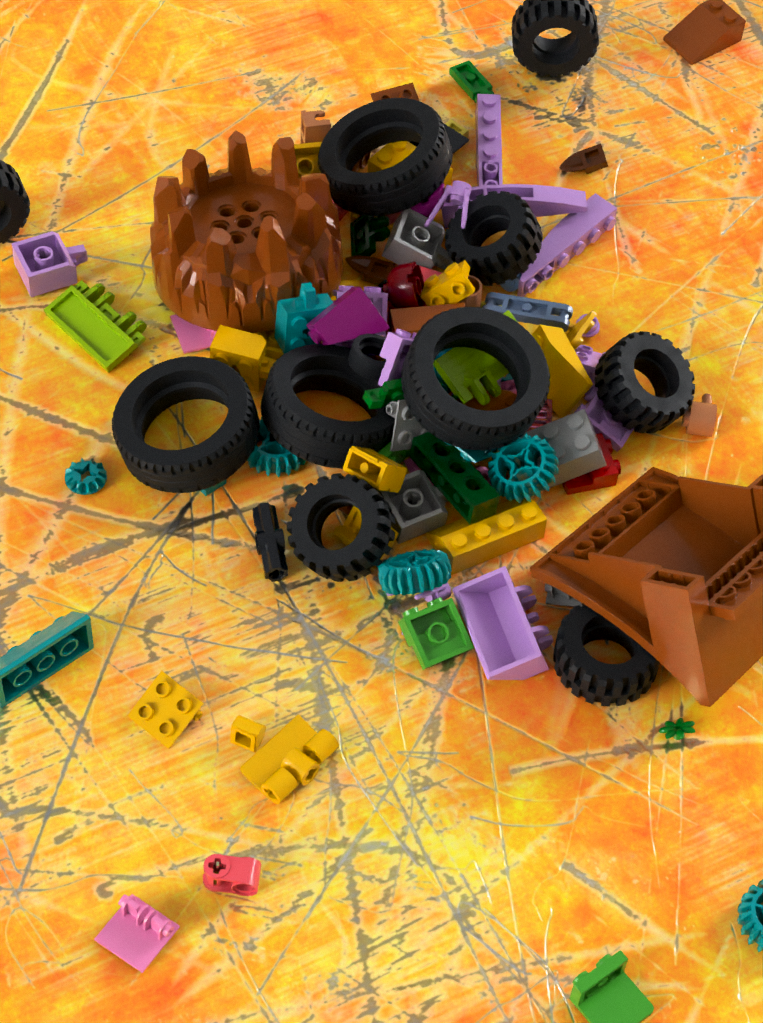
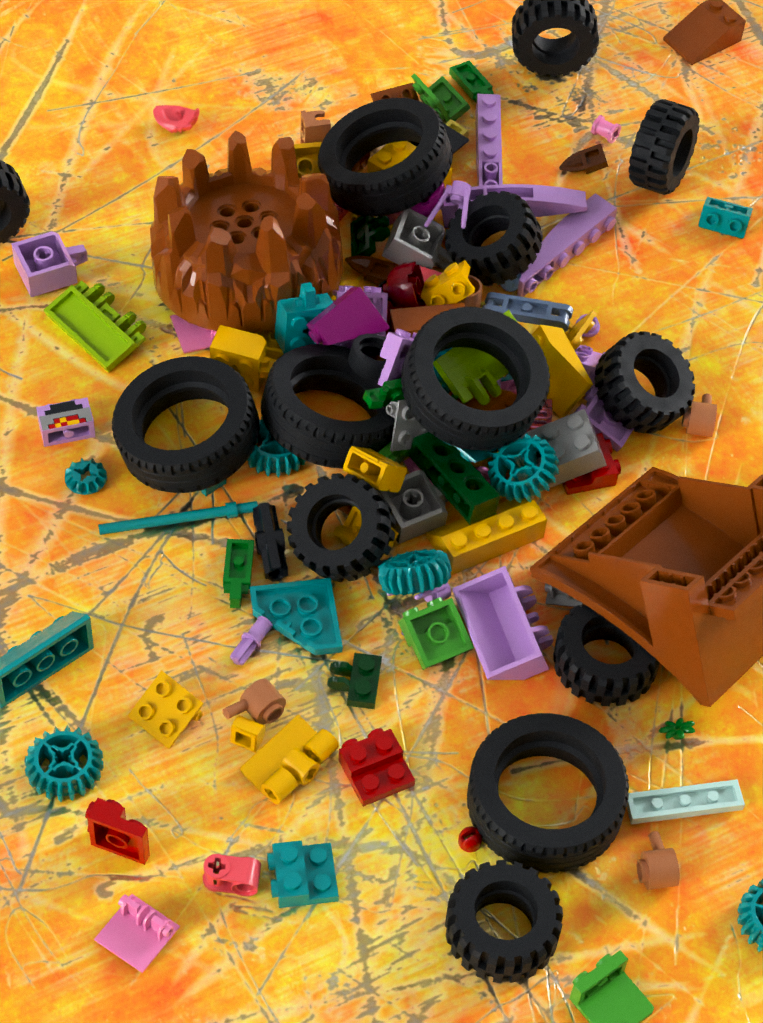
(64, 773): none -> teal gear
(65, 422): none -> brick
(114, 833): none -> red plate
(176, 117): none -> coral hat
(230, 510): none -> teal bar
(238, 569): none -> green hinge
(251, 640): none -> lavender axle
(260, 701): none -> nougat piece
(301, 612): none -> teal plate
(302, 874): none -> teal plate
(363, 682): none -> dark green hinge
(375, 766): none -> red plate
(441, 98): none -> bright green bracket
(473, 842): none -> red hinge
(509, 886): none -> black tyre
(557, 738): none -> black tyre
(606, 129): none -> bright pink bush
(658, 866): none -> nougat piece
(664, 146): none -> black tyre
(685, 801): none -> light aqua plate
(725, 217): none -> teal bracket

